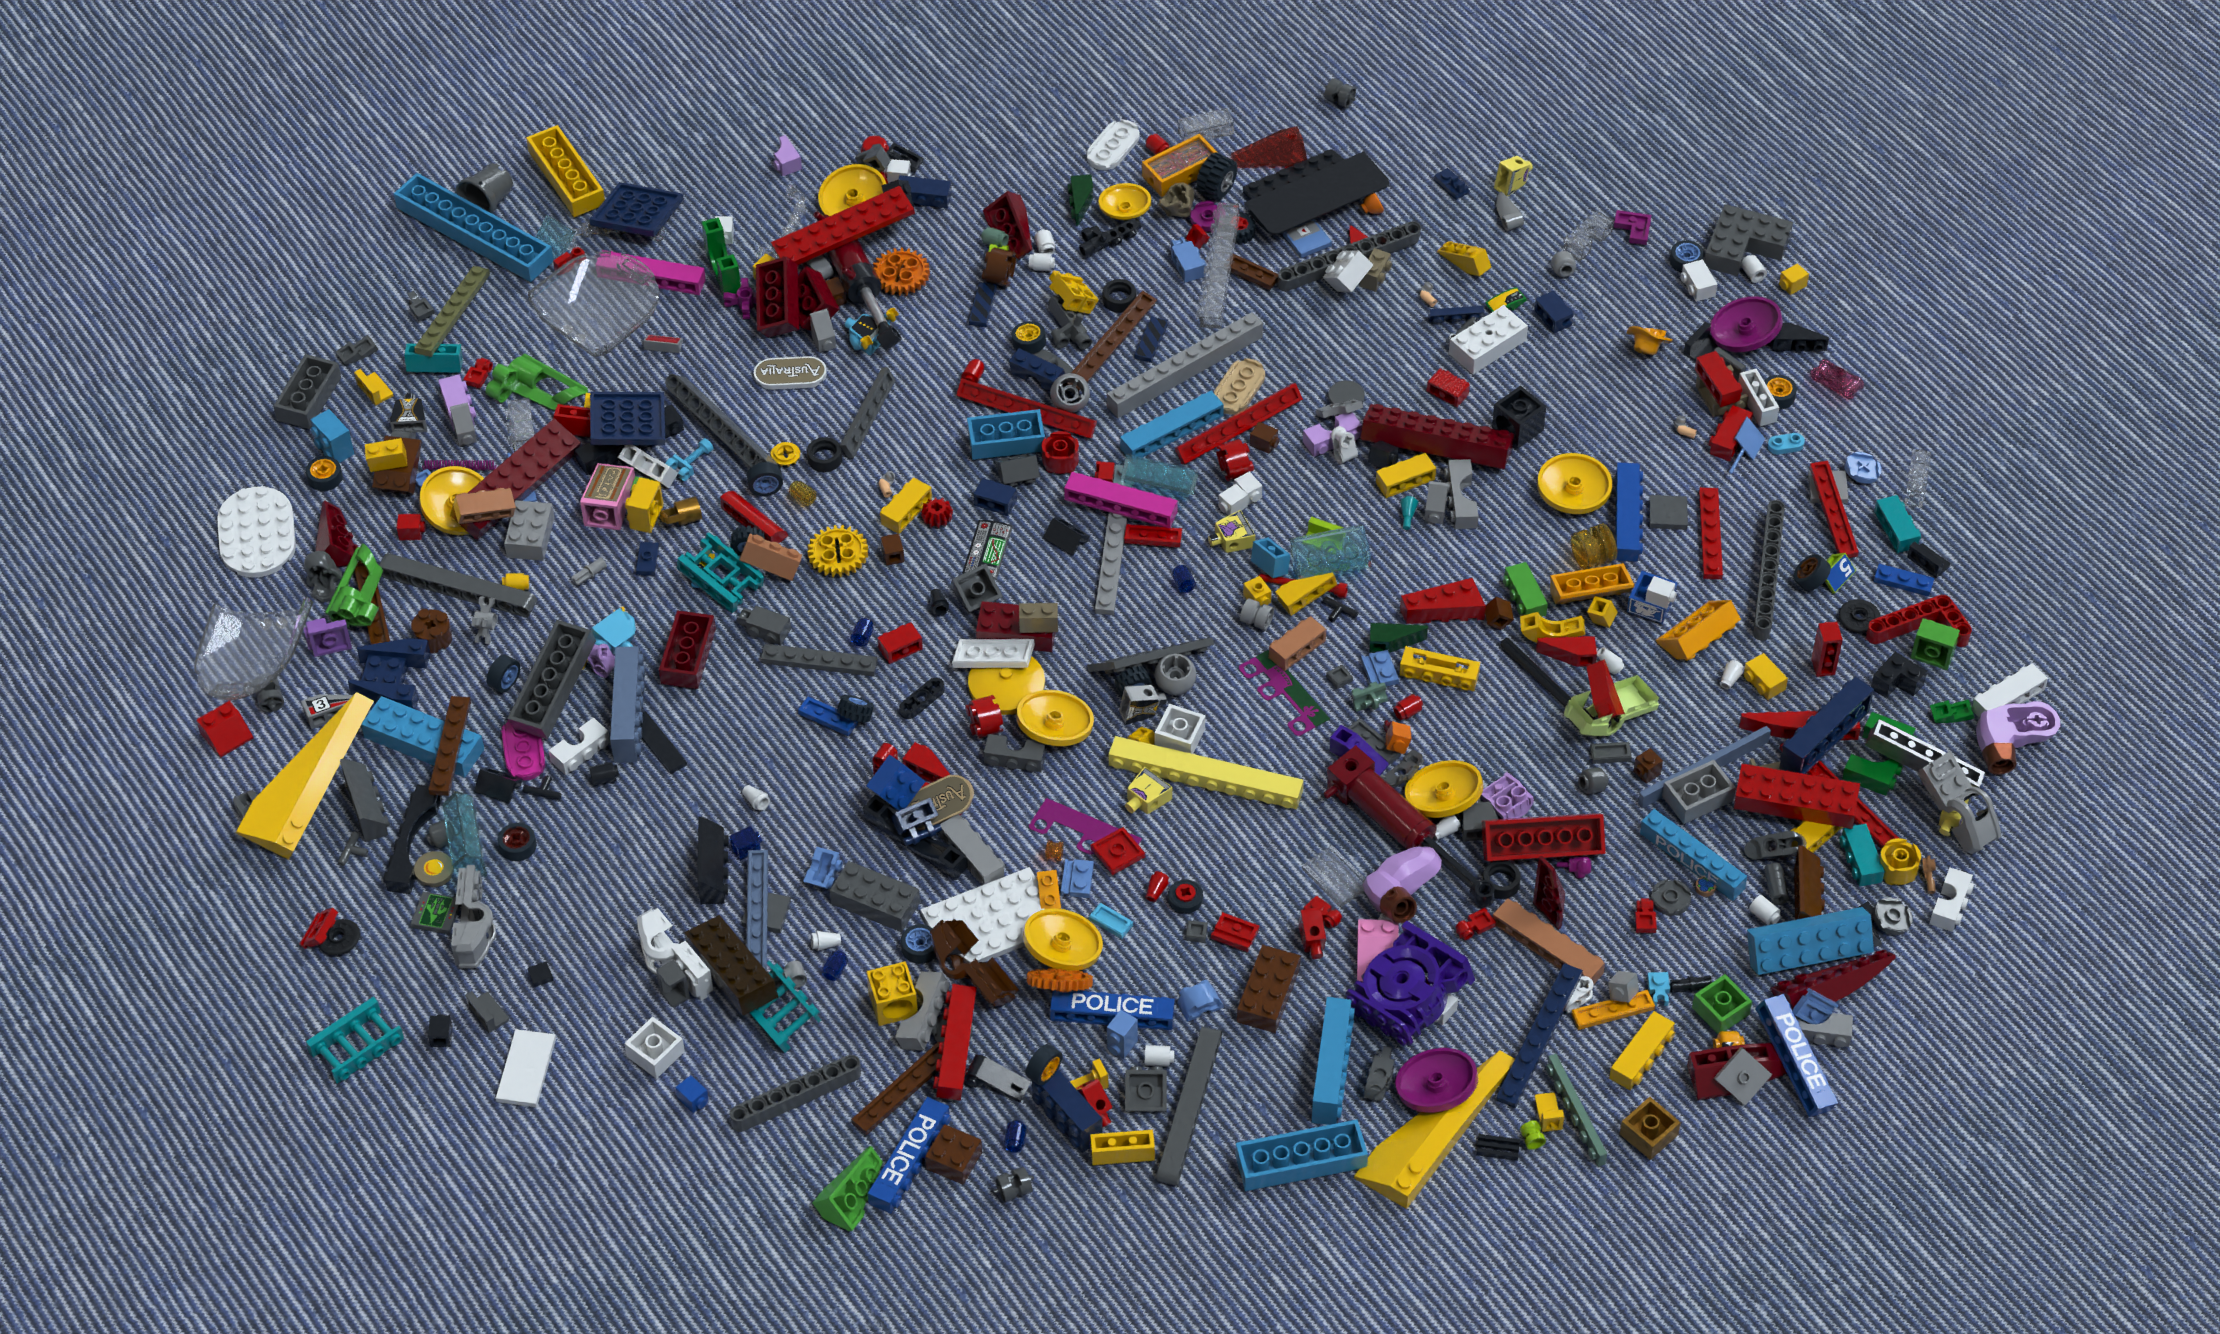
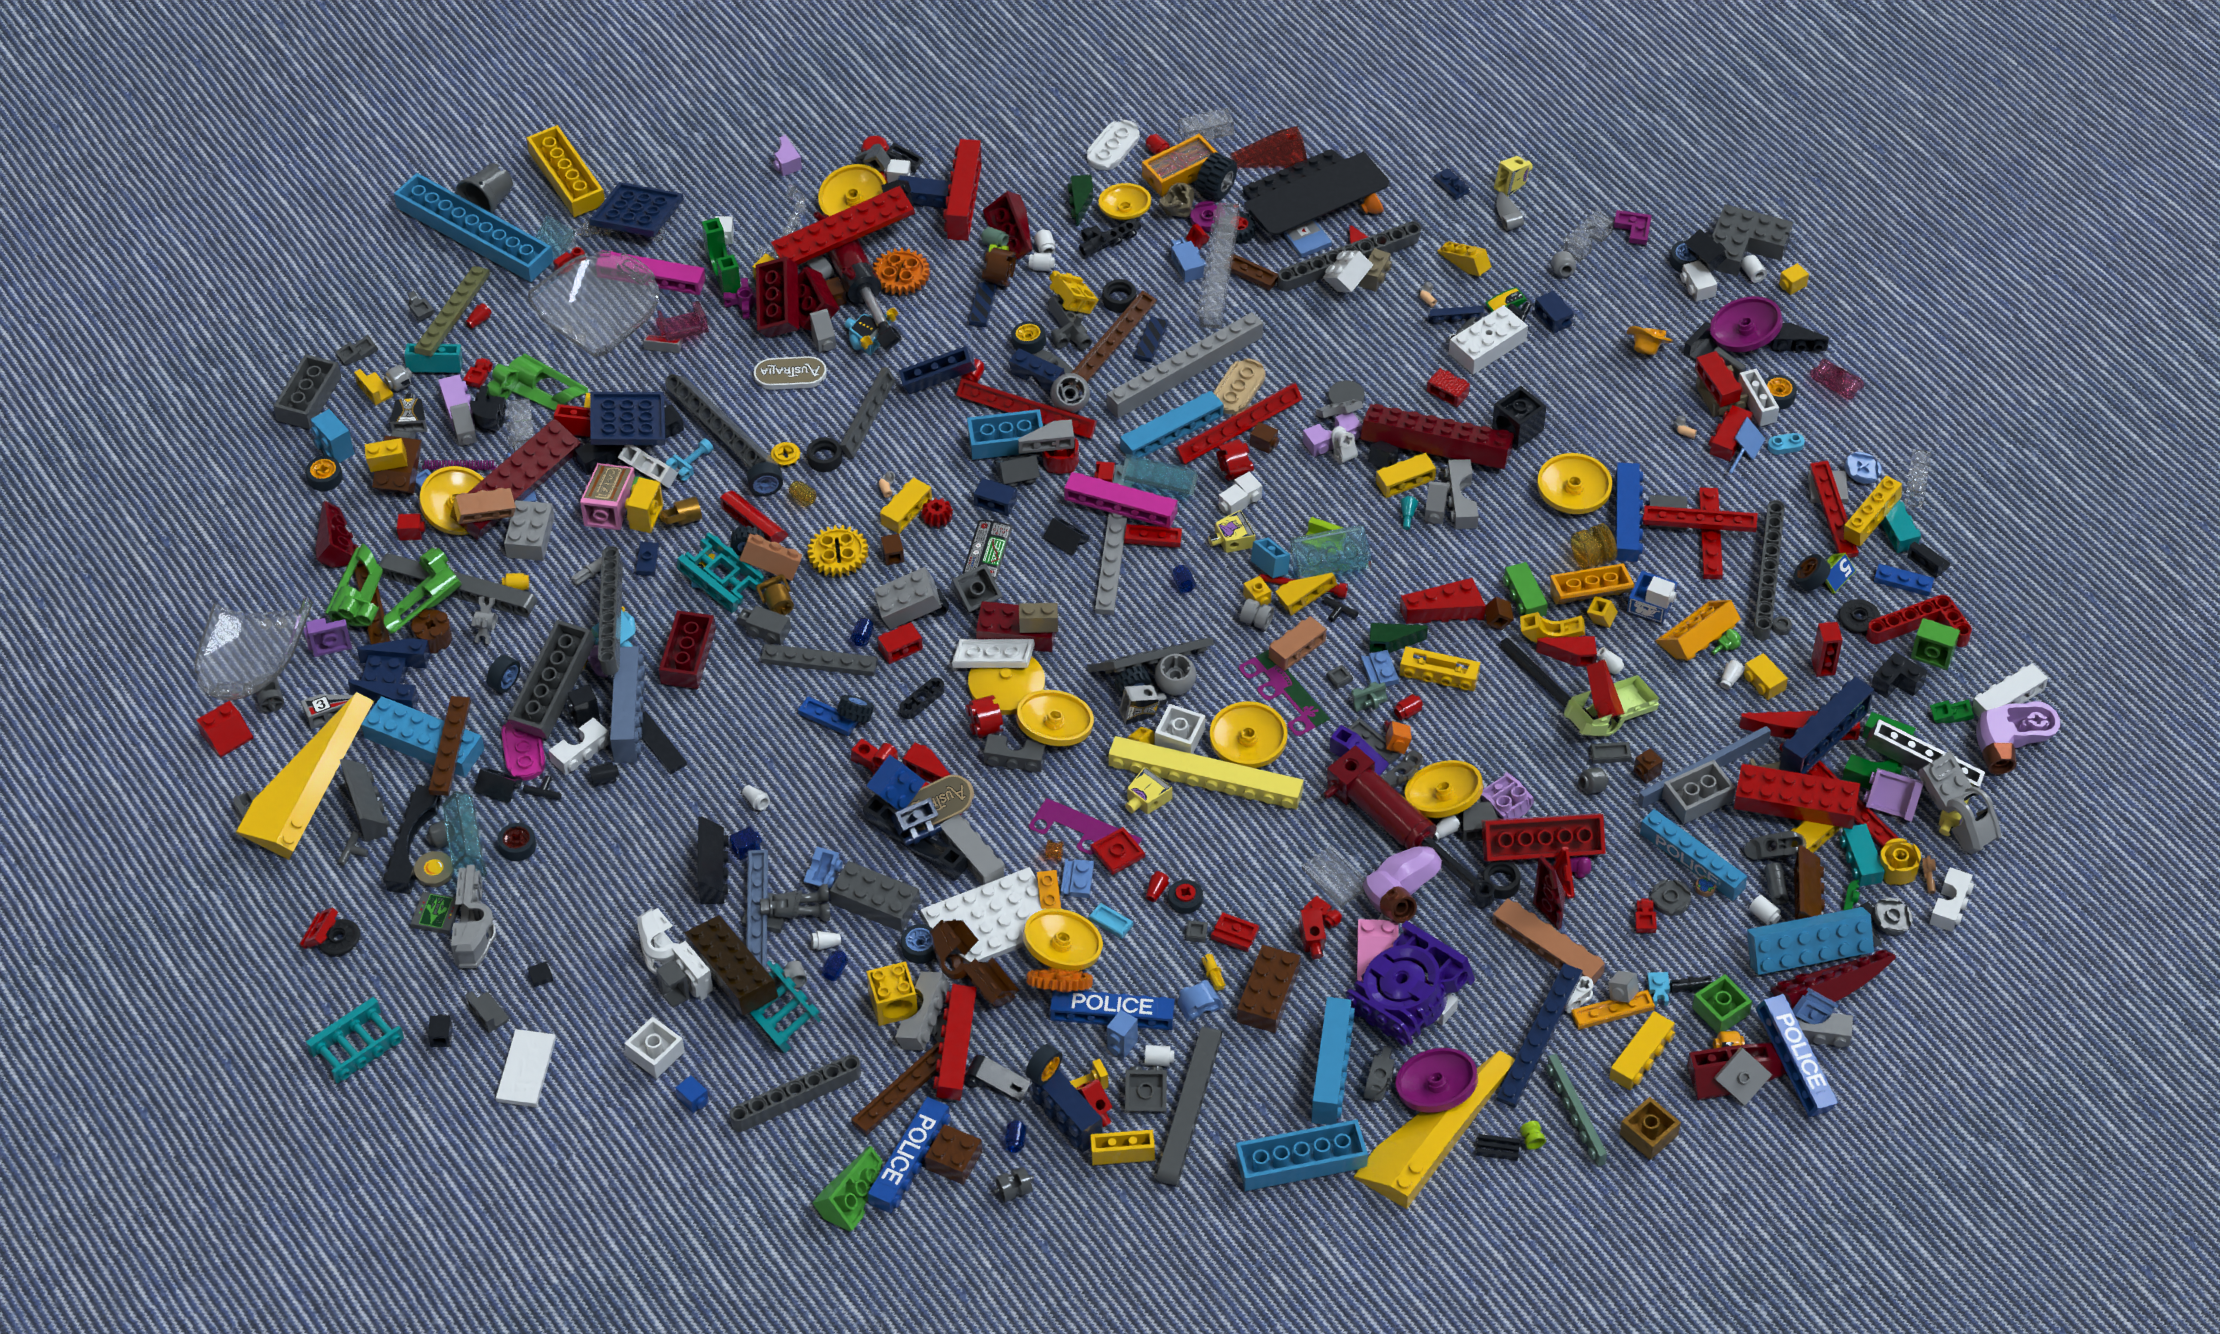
(256, 531): white plate -> none
(322, 575): dark grey head -> none
(398, 378): none -> light grey head
(438, 585): none -> bright green panel
(478, 315): none -> red cone
(488, 410): none -> black brick
(582, 706): none -> black brick
(610, 610): none -> dark grey beam
(683, 325): none -> clear pink panel
(776, 595): none -> pearl gold piece
(788, 904): none -> dark grey piece
(864, 754): none -> red leg
(907, 598): none -> light grey brick
(937, 370): none -> dark blue brick
(963, 189): none -> red brick
(1053, 436): none -> light grey slope
(1213, 972): none -> yellow axle
(1248, 734): none -> yellow dish
(1341, 93): dark grey wheel -> none
(1478, 921): red plate -> none
(1520, 314): none -> black piece
(1549, 1115): yellow bracket -> none
(1563, 869): none -> red tile
(1700, 518): none -> red plate
(1706, 250): none -> black brick
(1730, 640): none -> bright green piece
(1781, 625): none -> dark grey tile
(1852, 896): none -> green piece
(1872, 511): none -> yellow brick
(1893, 794): none -> lavender panel

